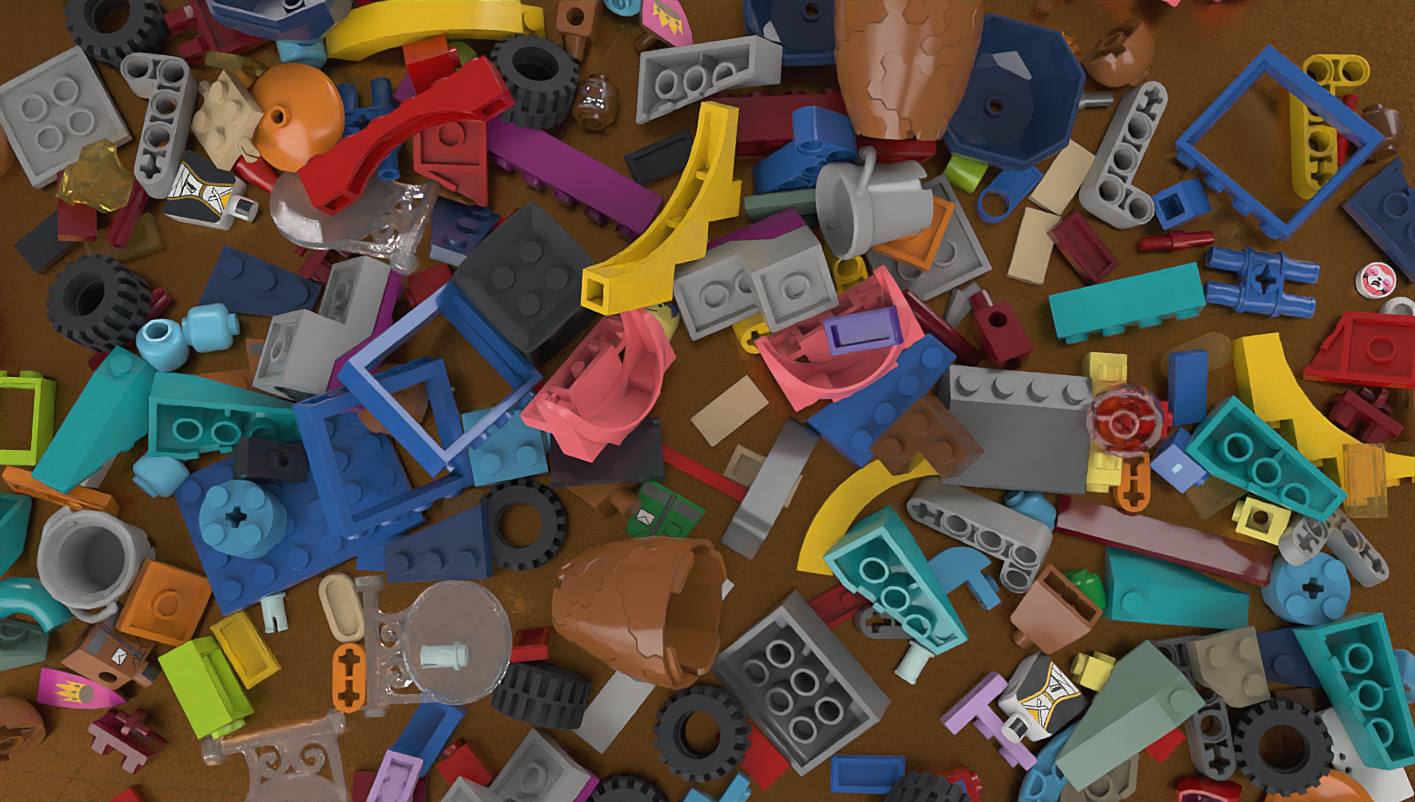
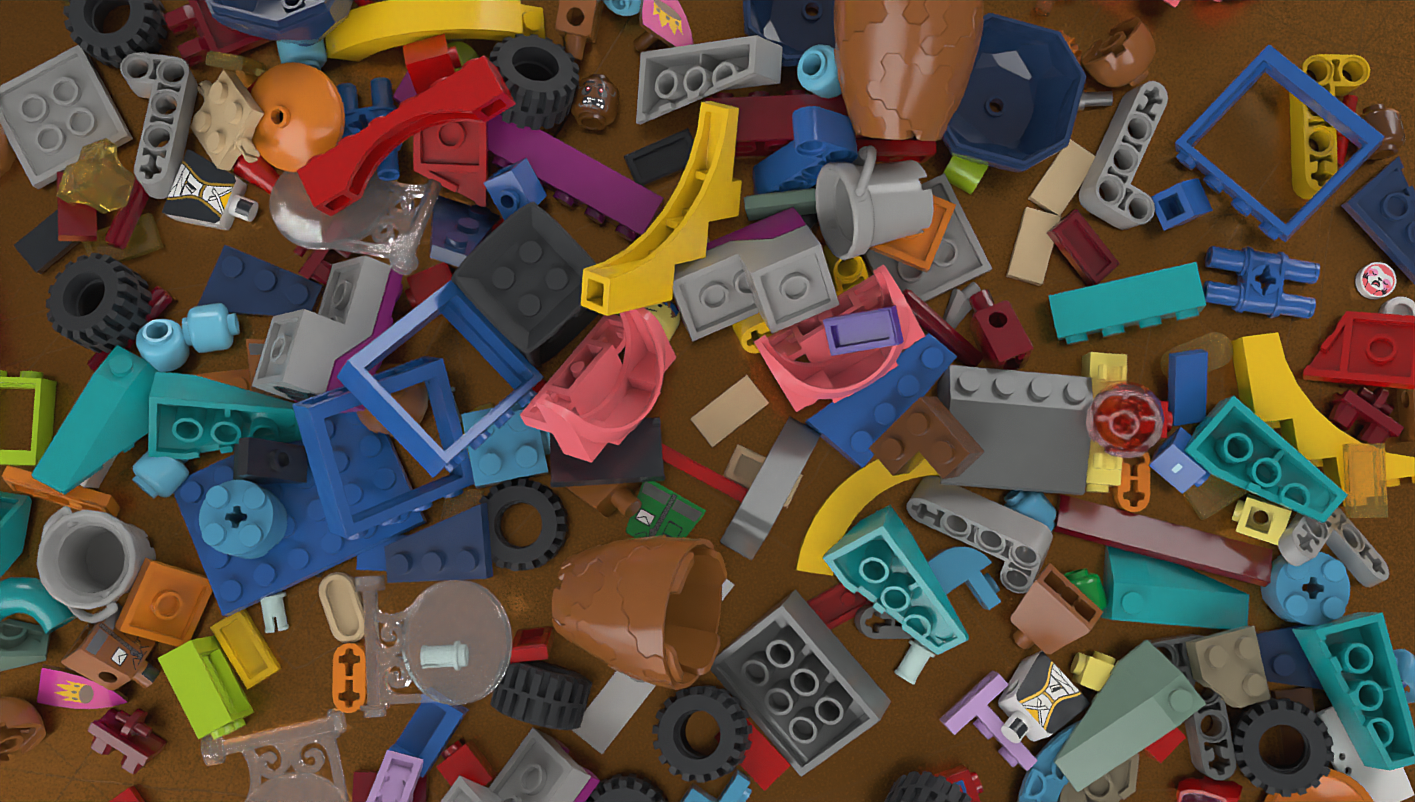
(514, 187): none -> blue brick
(818, 71): none -> medium azure head
(865, 773): blue tile -> none
(1012, 187): blue piece -> none
(1176, 241): red bar -> none

